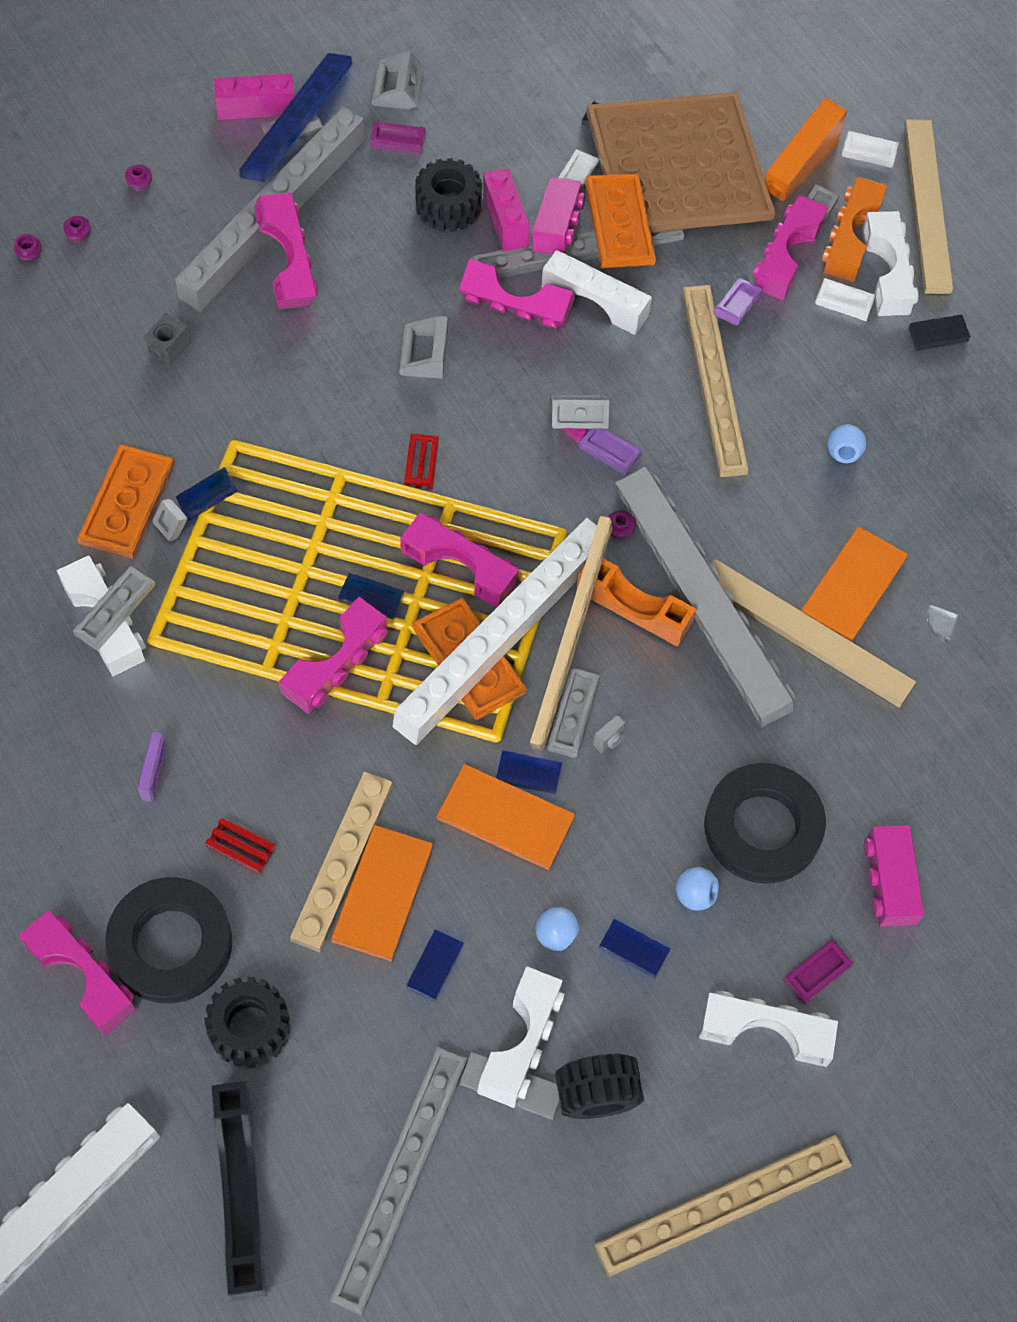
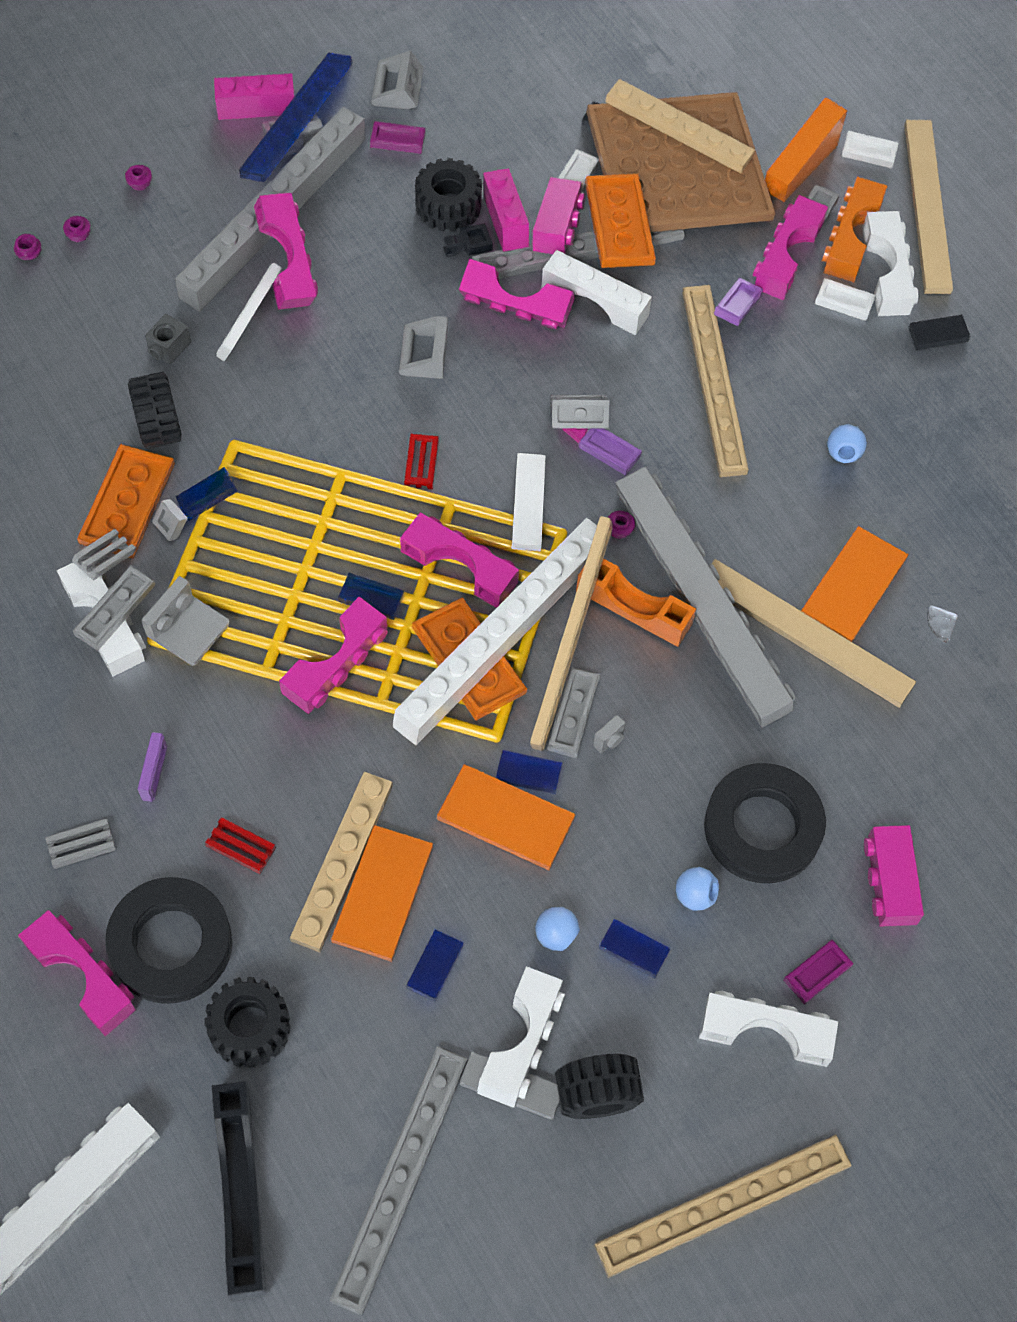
(79, 843): none -> light grey tile
(117, 543): none -> light grey tile
(154, 410): none -> black tyre
(184, 623): none -> light grey bracket
(248, 311): none -> white tile
(472, 239): none -> black plate
(528, 502): none -> white tile
(680, 126): none -> tan plate

